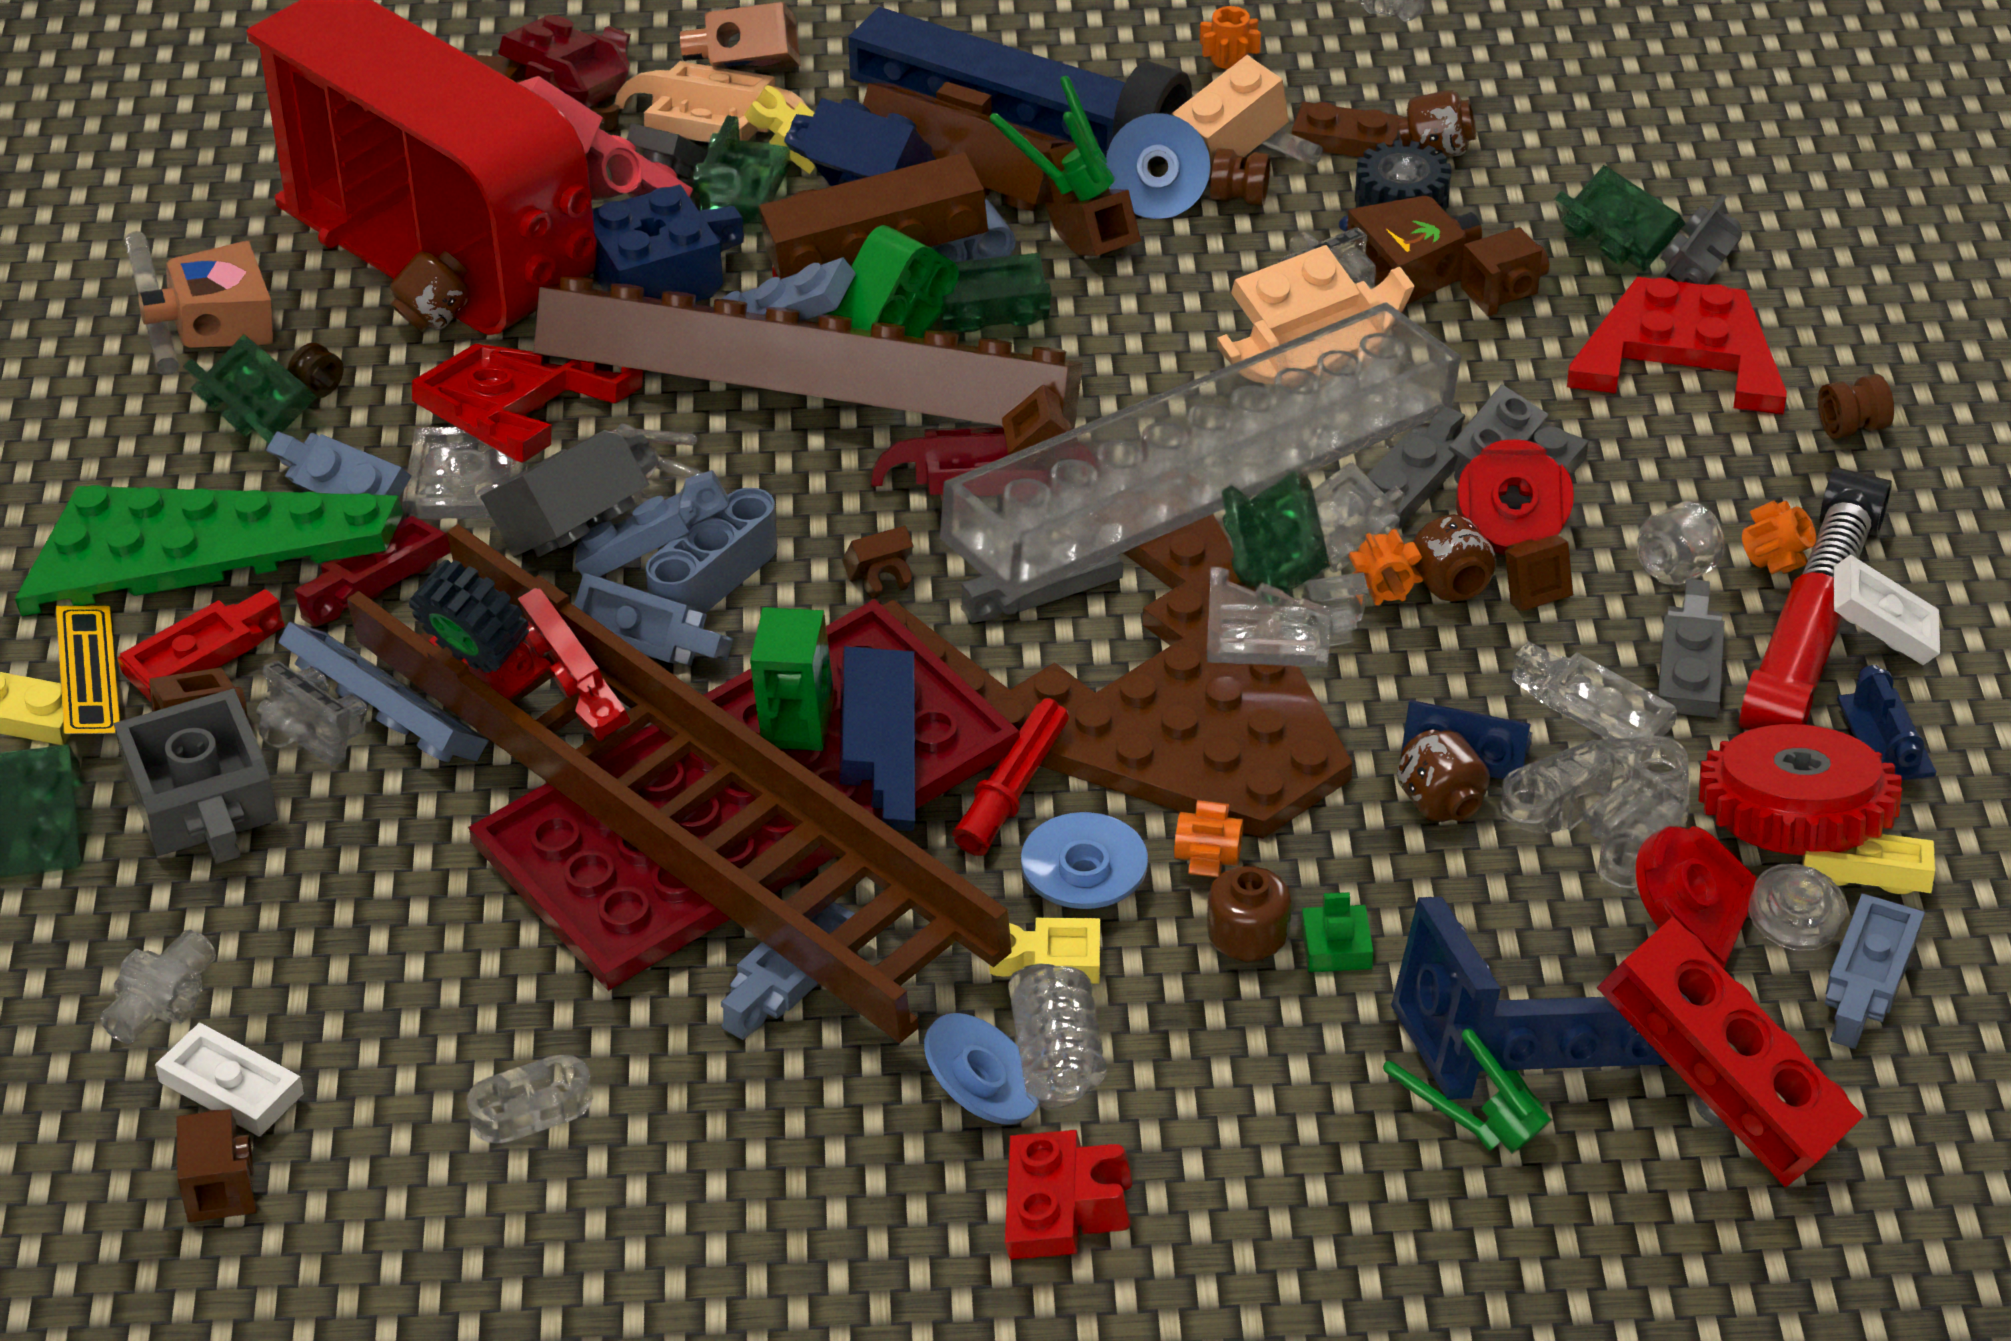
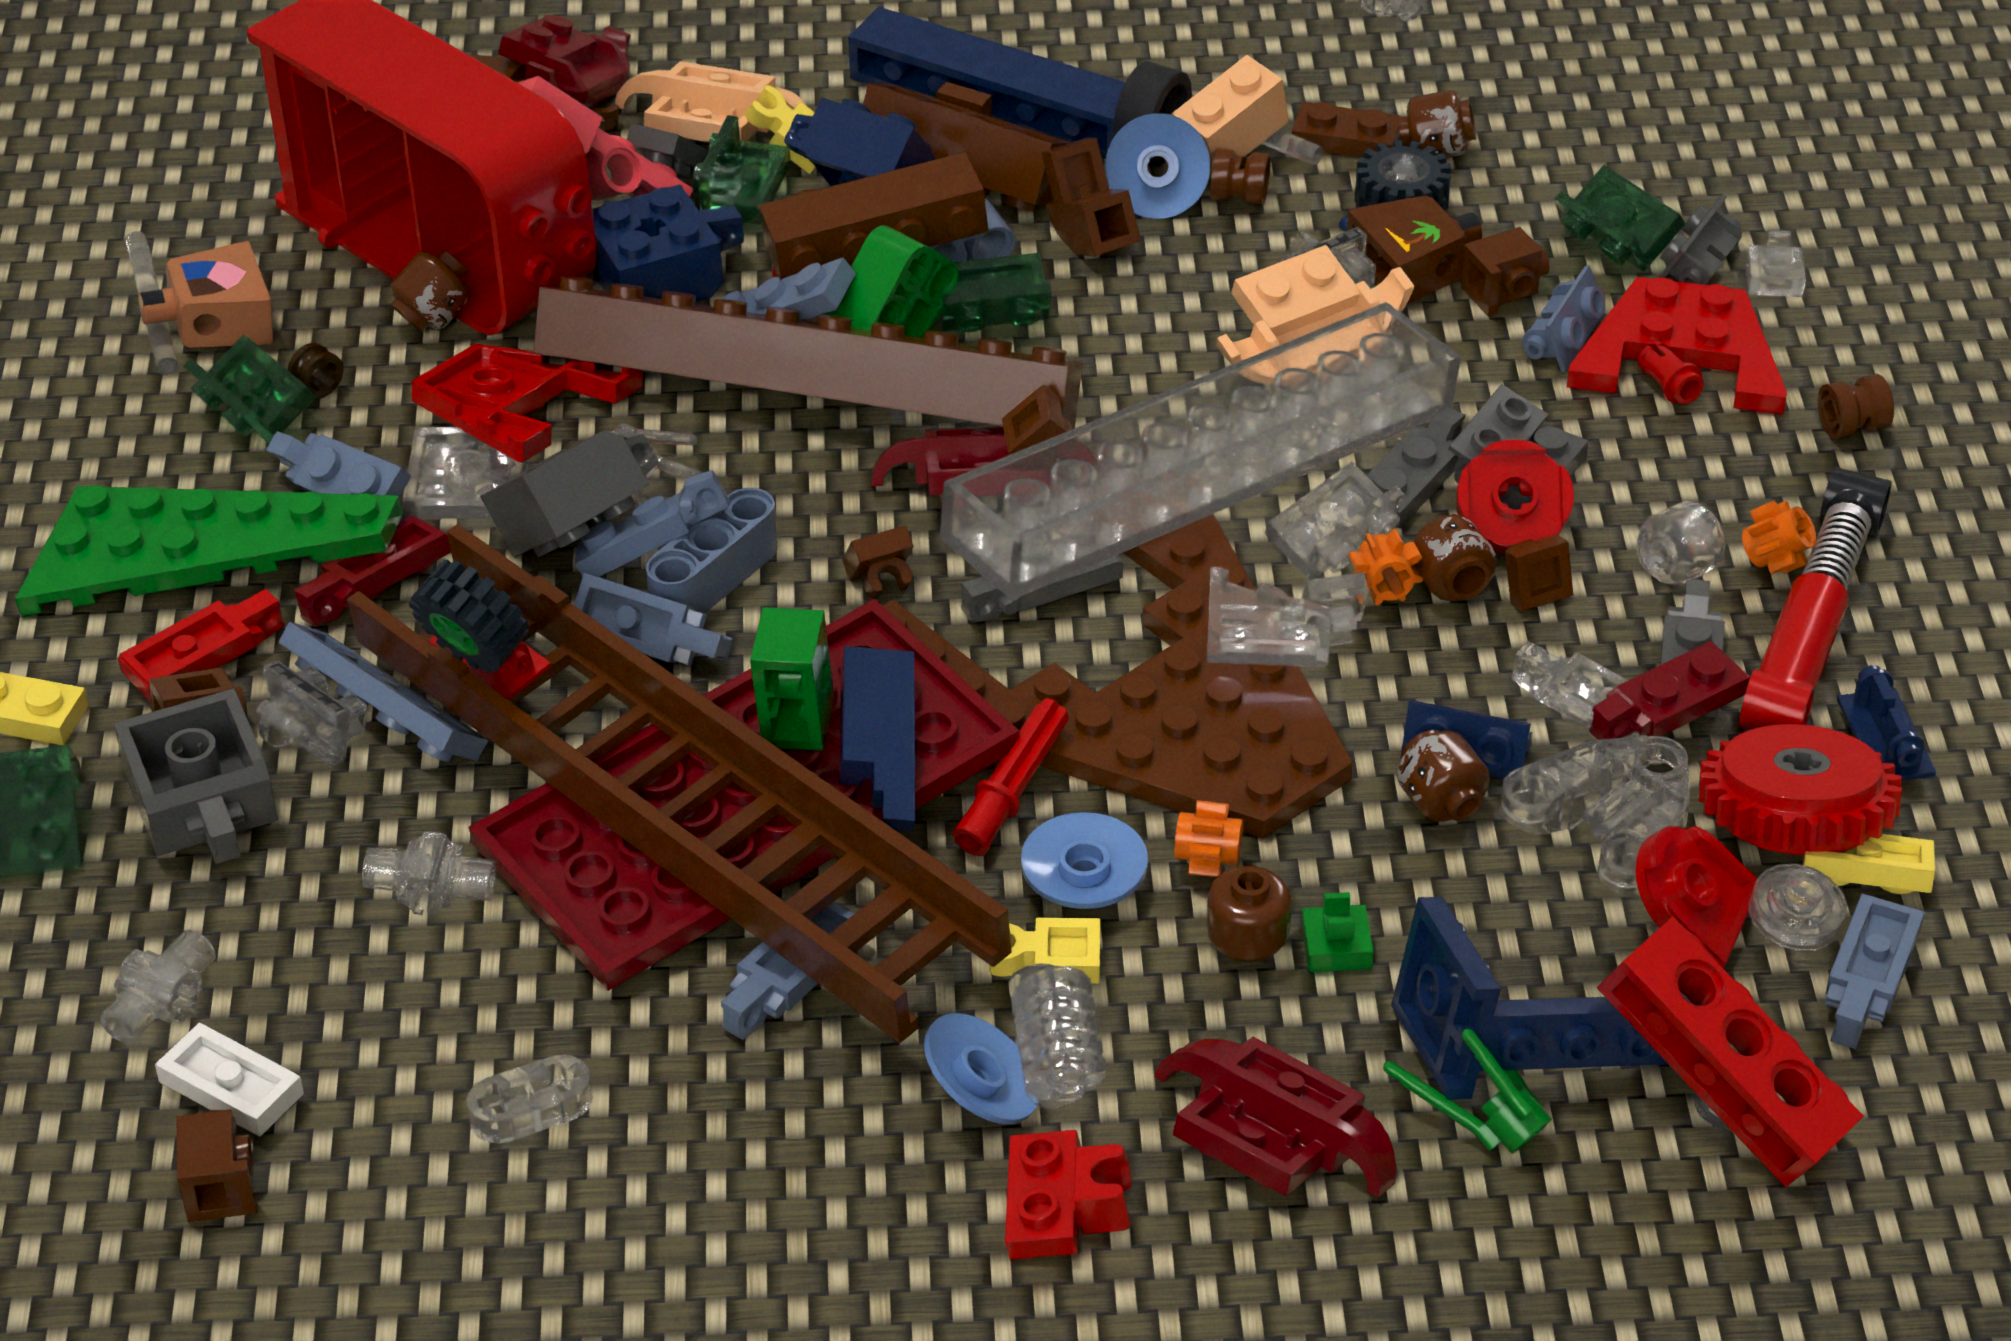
(87, 669): sticker -> none
(429, 874): none -> clear axle
(573, 667): red hinge -> none
(765, 41): nougat torso -> none
(1084, 166): green plant -> none
(1229, 36): orange gear -> none
(1276, 534): clear green bracket -> none
(1276, 1116): none -> dark red plate
(1566, 320): none -> sand blue hinge
(1670, 695): none -> dark red hinge
(1679, 380): none -> red pin
(1775, 267): none -> clear tile
(1886, 610): white plate -> none

